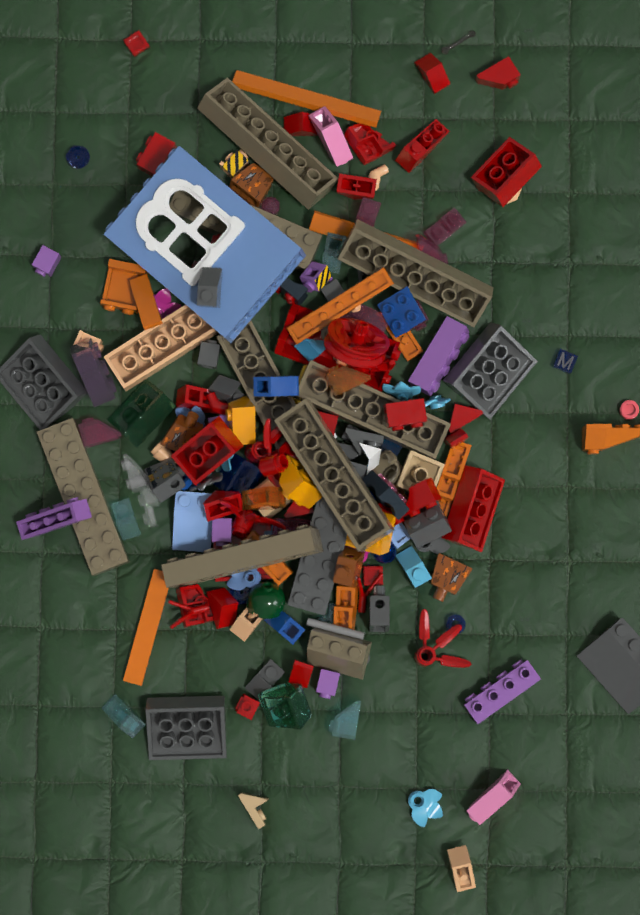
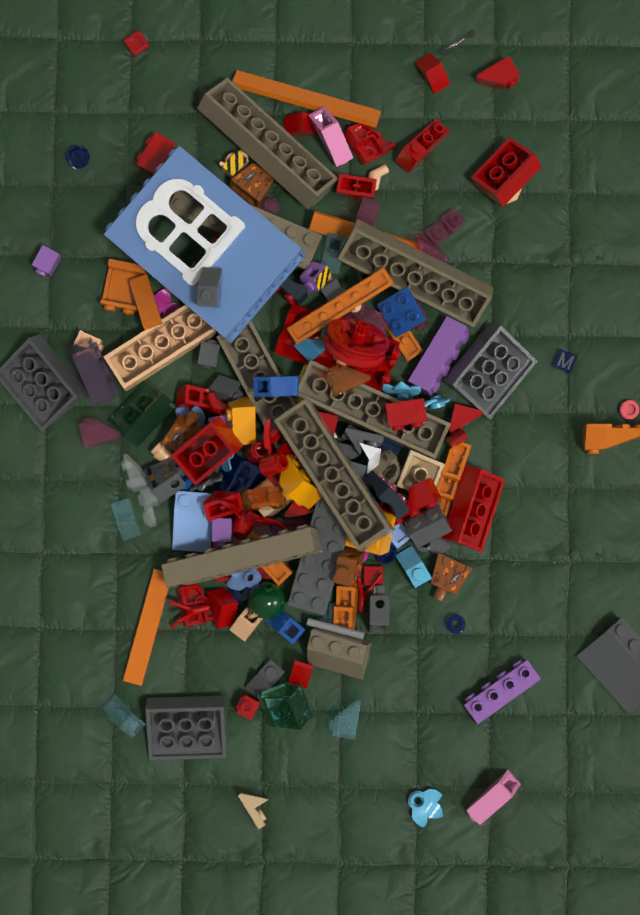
(54, 518): medium lavender brick -> none
(77, 478): dark tan brick -> none
(327, 683): medium lavender brick -> none
(442, 641): red plant -> none
(461, 868): light nougat slope -> none

